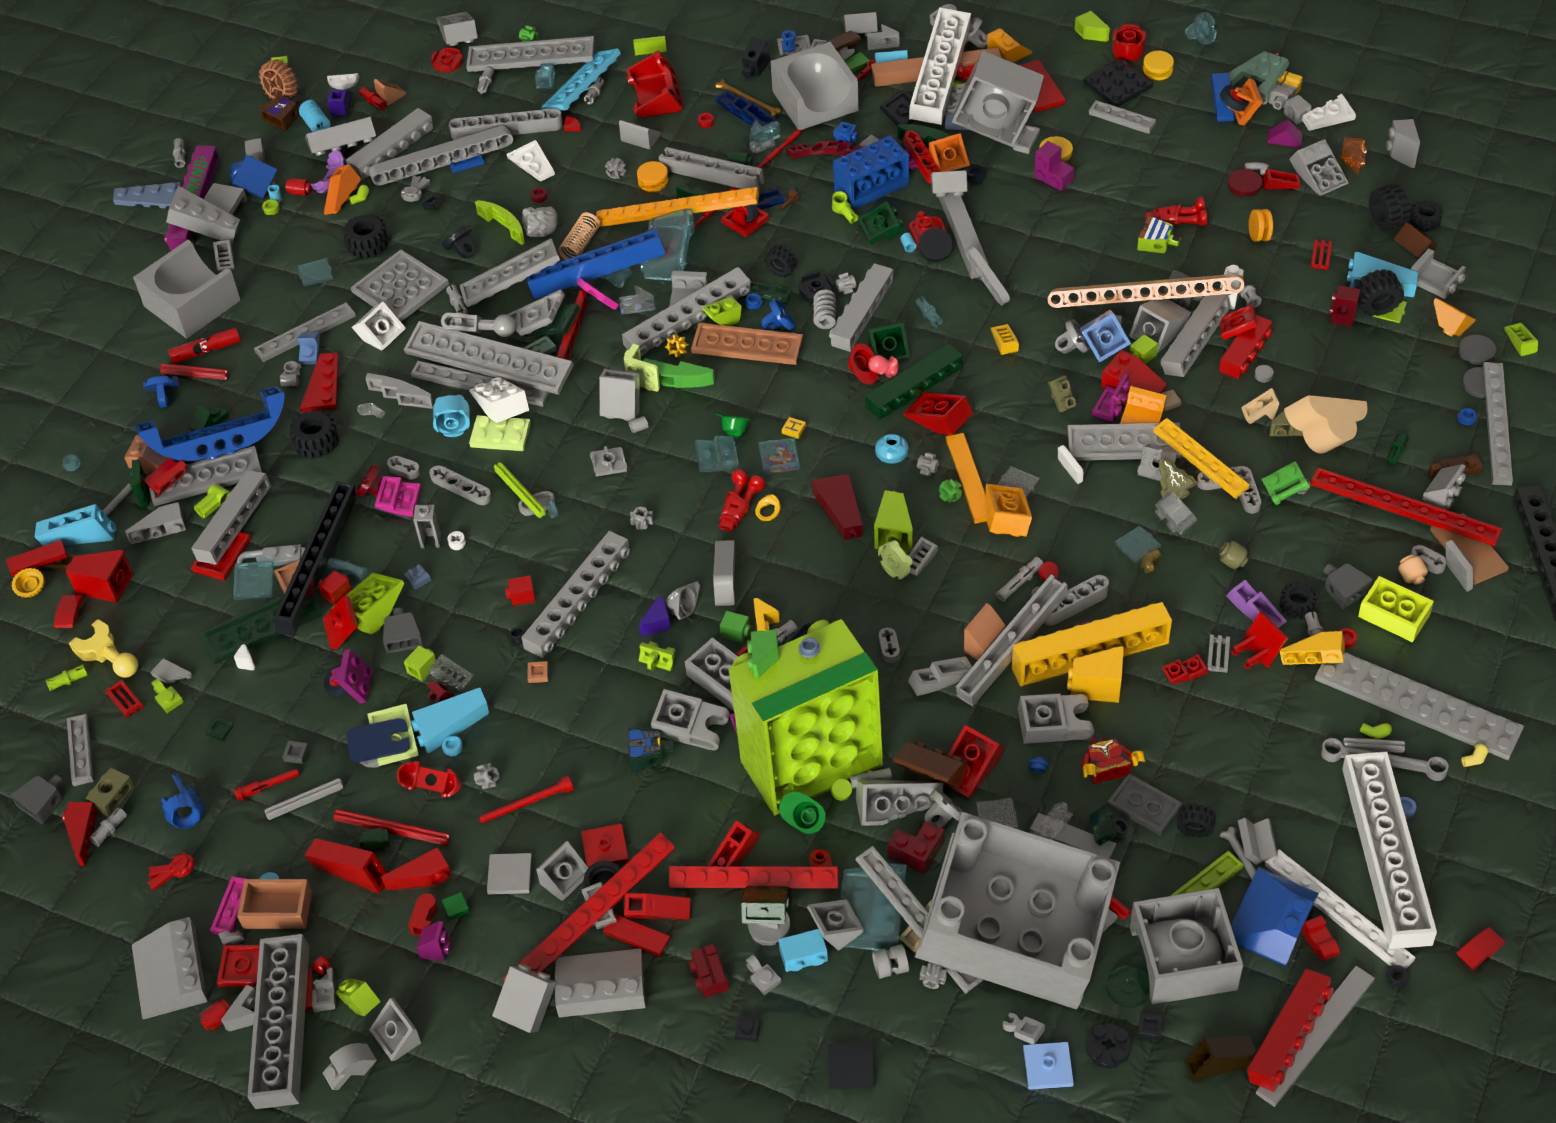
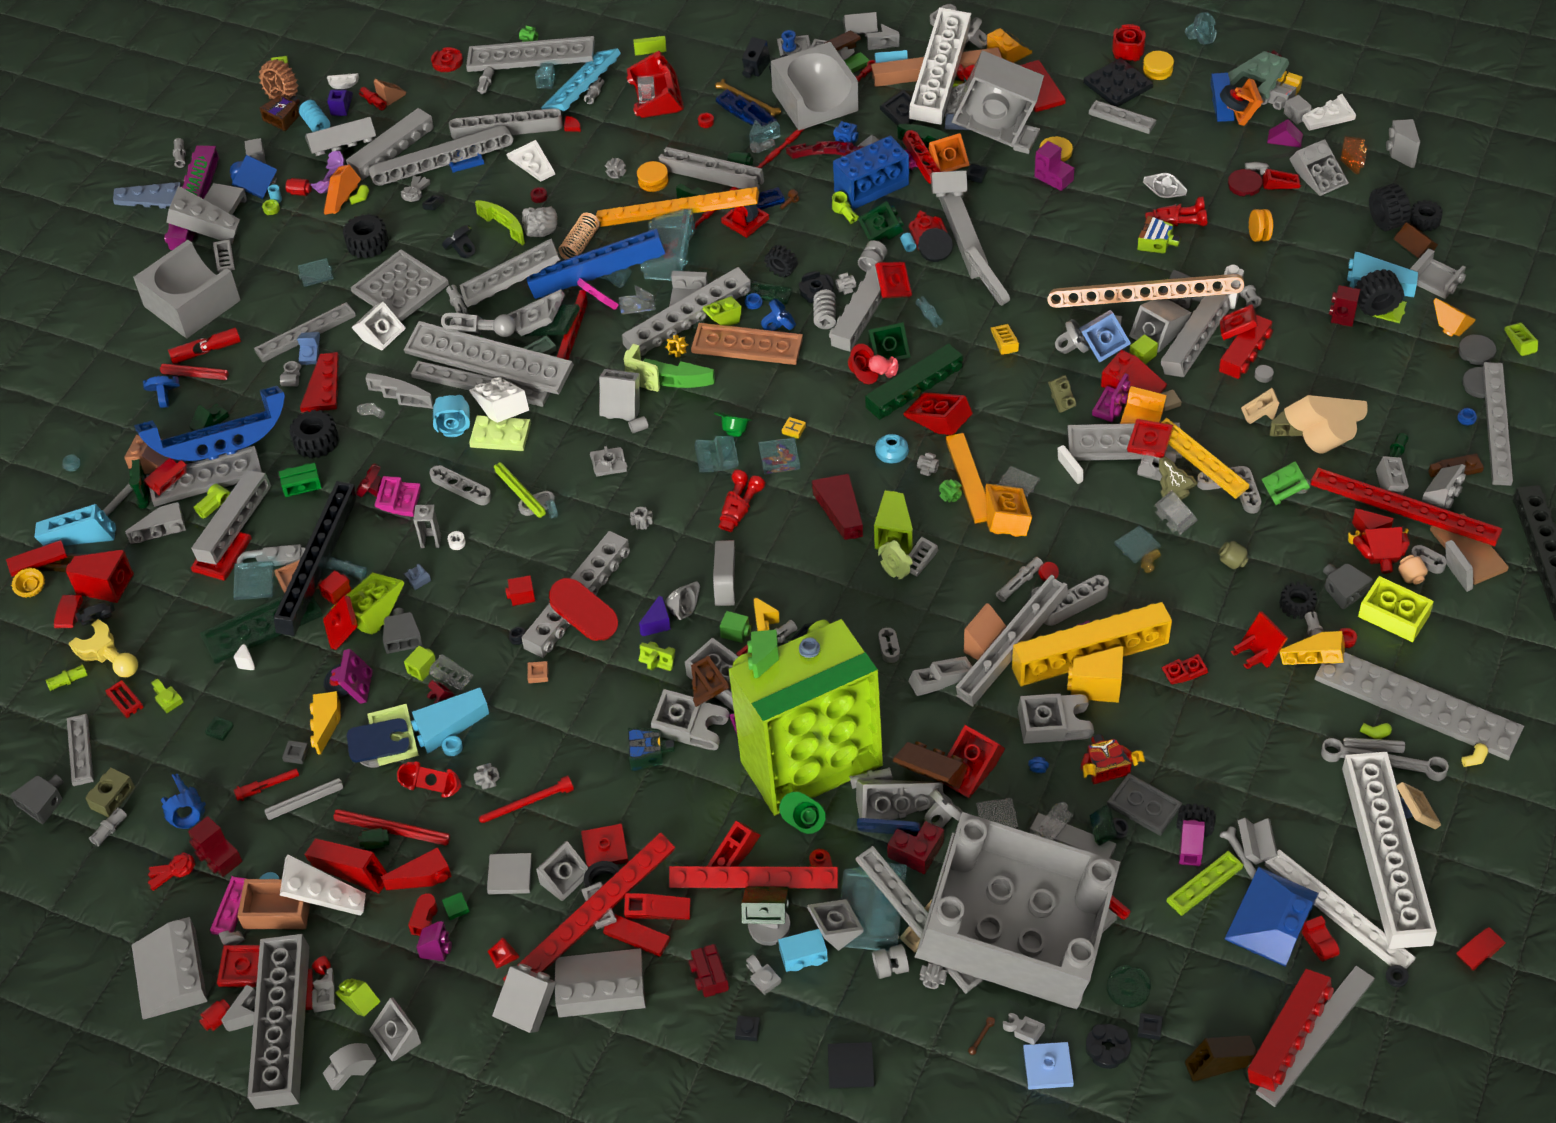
(80, 824): red slope -> none
(97, 611): none -> black plate
(169, 672): light grey tile -> none
(213, 847): none -> dark red brick
(300, 479): none -> green brick
(316, 887): none -> white wing
(326, 716): none -> yellow slope
(404, 466): light grey beam -> none
(457, 28): light grey slope -> none
(502, 953): none -> red slope
(583, 609): none -> red tile
(638, 134): light grey slope -> none
(646, 88): none -> clear slope
(706, 681): none -> reddish brown wing
(769, 499): yellow piece -> none
(841, 789): lime tile -> none
(873, 253): none -> light grey wheel
(887, 826): none -> dark blue piece
(893, 279): none -> red plate
(989, 1023): none -> reddish brown hinge
(1092, 27): lime slope -> none
(1150, 438): none -> red plate
(1165, 185): none -> light grey hat
(1187, 945): light grey piece -> none
(1191, 843): none -> magenta slope
(1219, 641): light grey tile -> none
(1251, 603): medium lavender slope -> none
(1322, 244): red tile -> none
(1368, 520): none -> red slope
(1381, 545): none -> red torso
(1392, 475): none -> light grey hinge
(1418, 805): none -> tan tile

